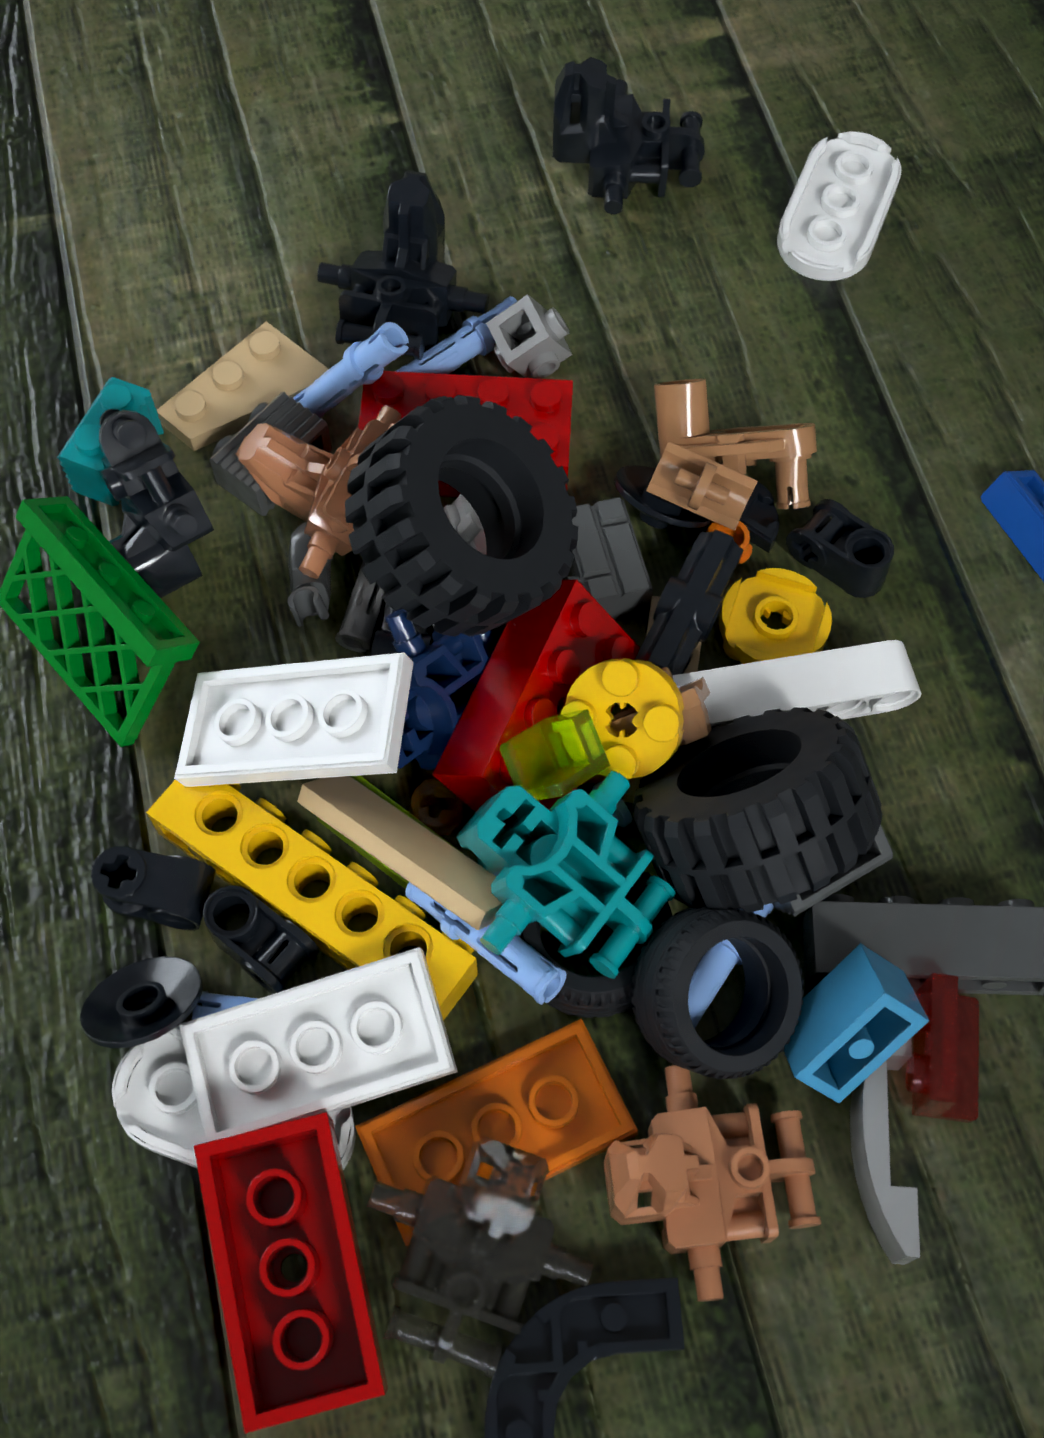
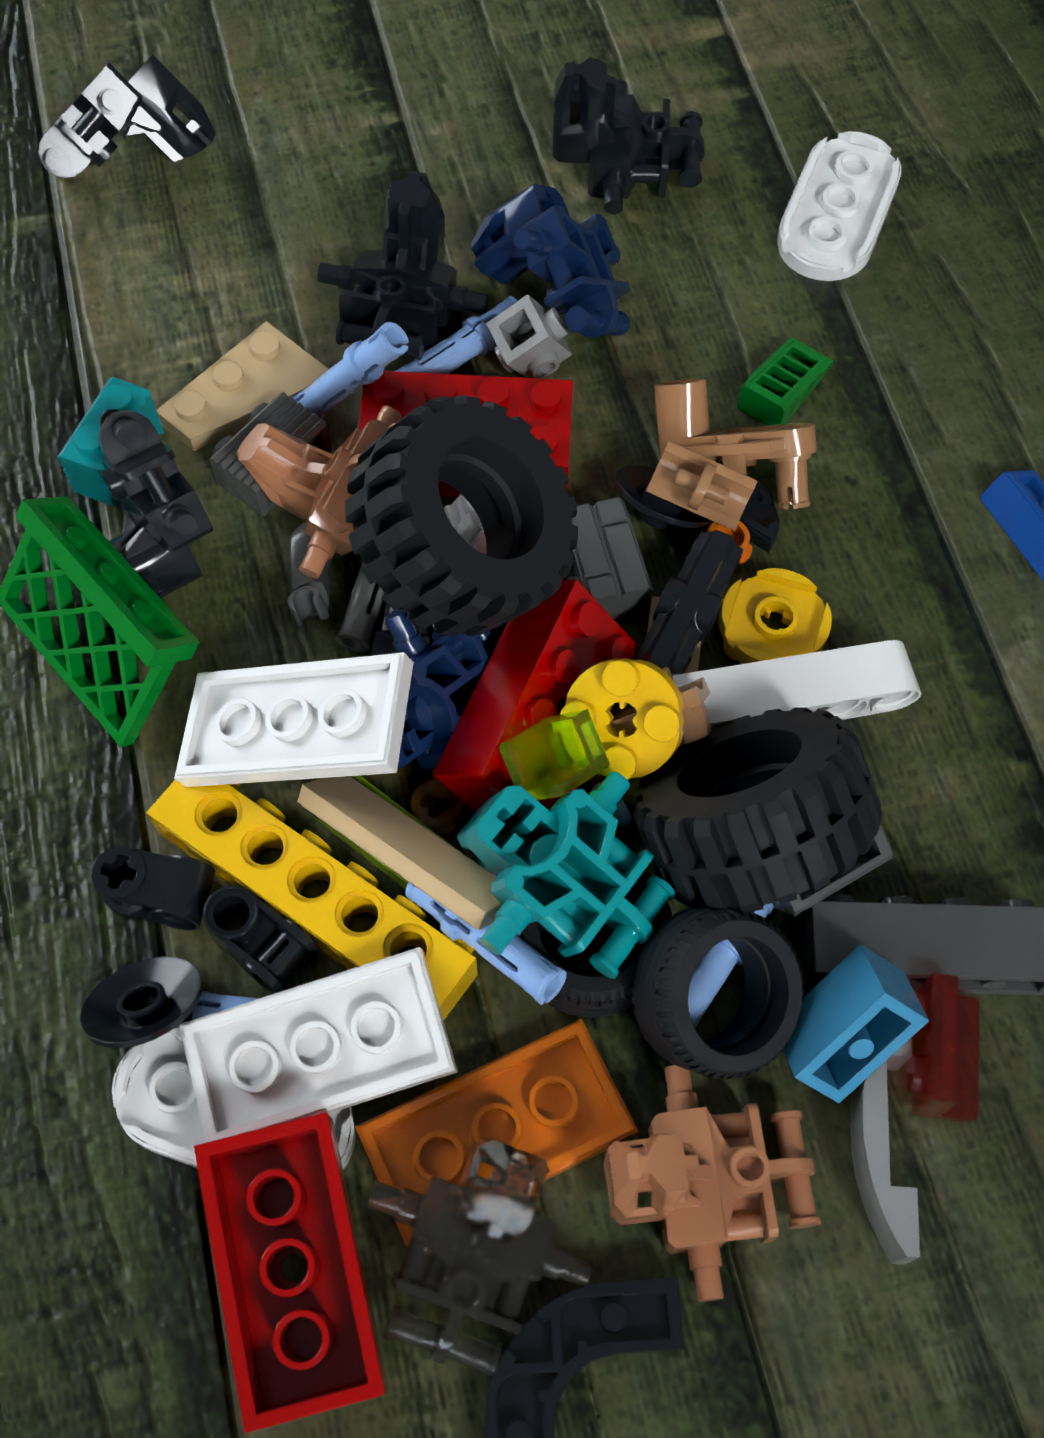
(125, 108): none -> piece
(540, 236): none -> dark blue piece
(769, 407): none -> green slope
(841, 547): black piece -> none

